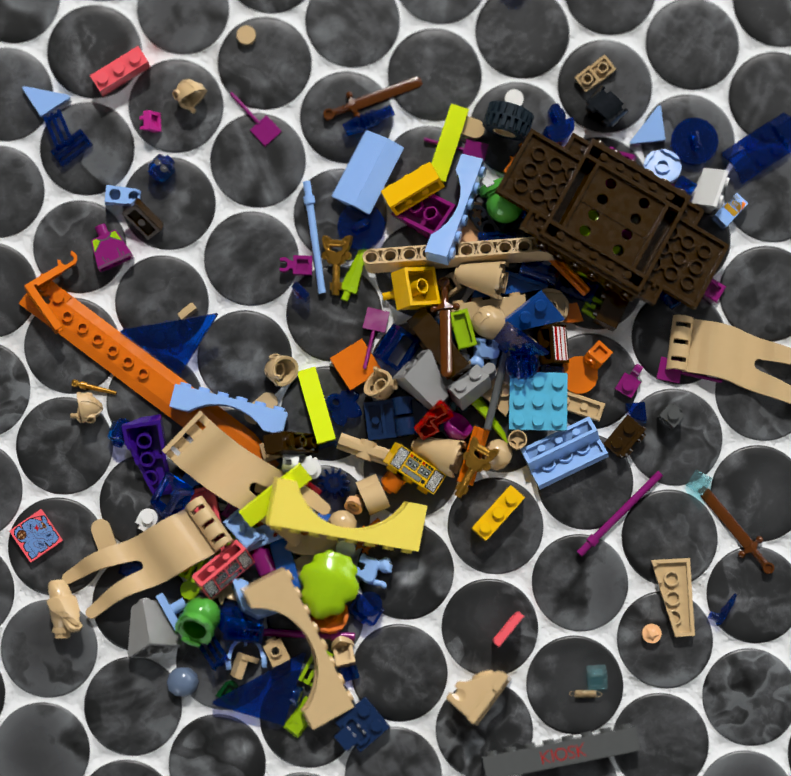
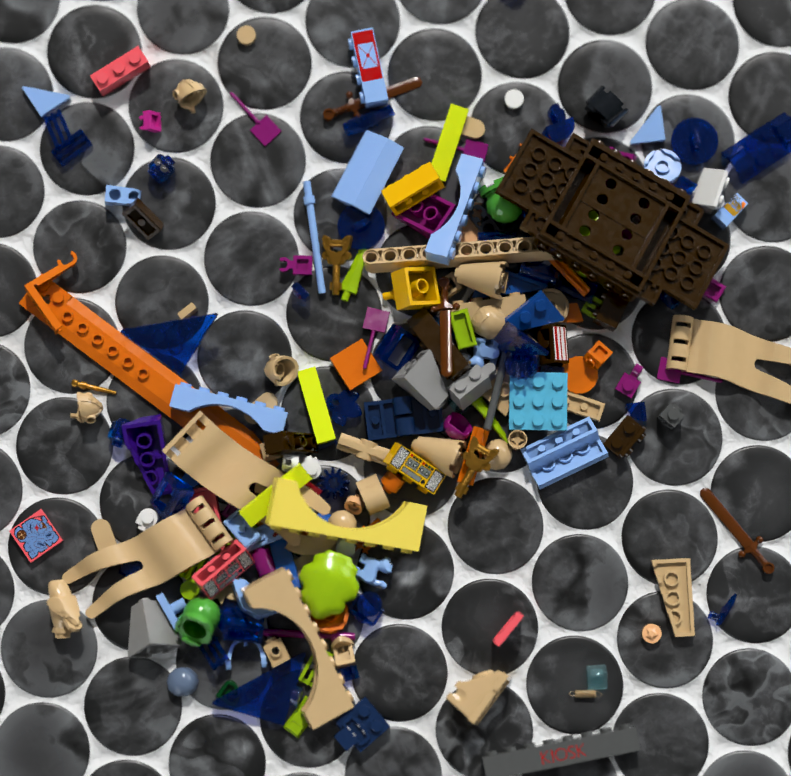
(109, 248): magenta torso -> none
(240, 664): tan tile -> none
(368, 67): none -> light blue brick
(381, 384): tan helmet -> none
(435, 416): red slope -> none
(498, 513): yellow brick -> none
(508, 120): black wheel -> none
(594, 538): magenta bar -> none
(595, 73): tan slope -> none
(699, 482): clear light blue slope -> none

